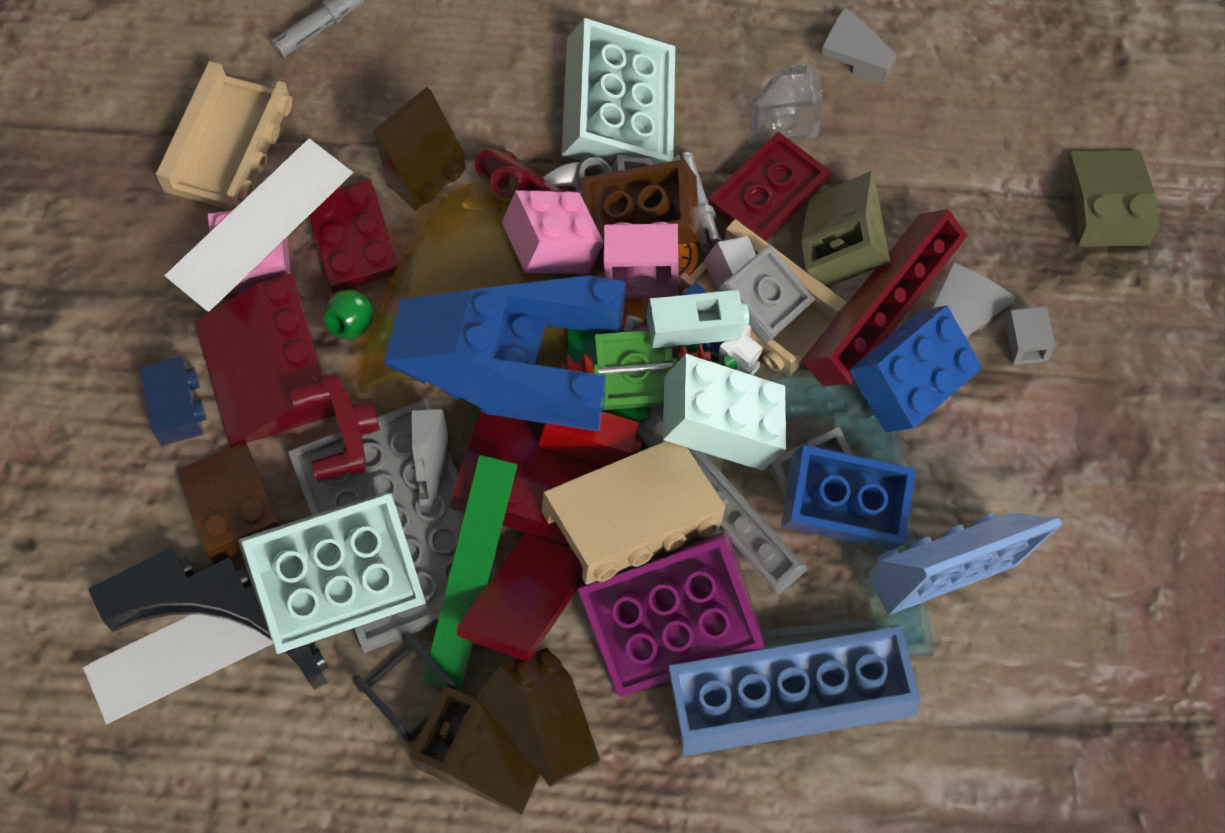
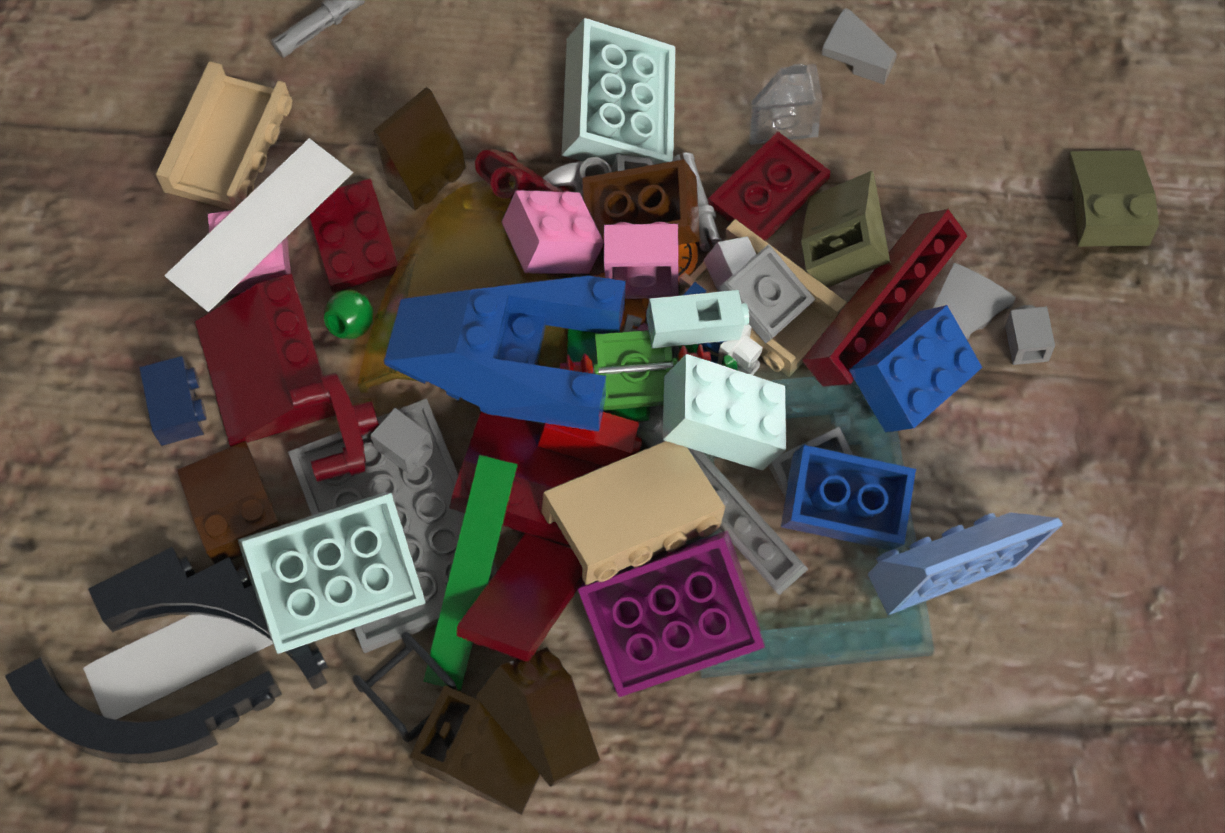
(135, 741): none -> black arch
(402, 441): none -> light grey brick
(430, 451): light grey slope -> none
(793, 691): medium blue slope -> none

